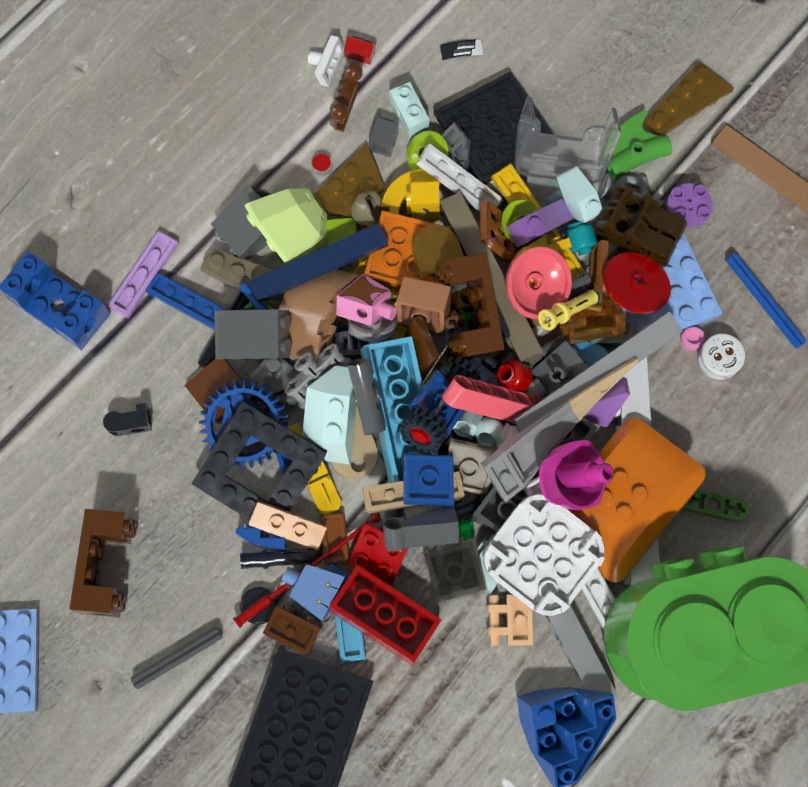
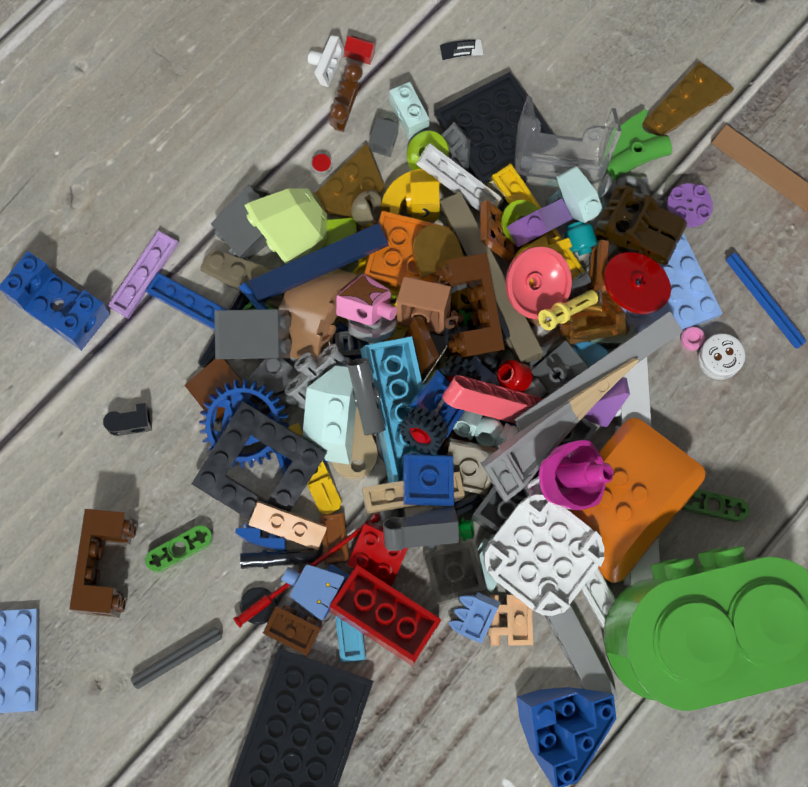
(159, 551): none -> bright green beam
(475, 616): none -> medium blue plate

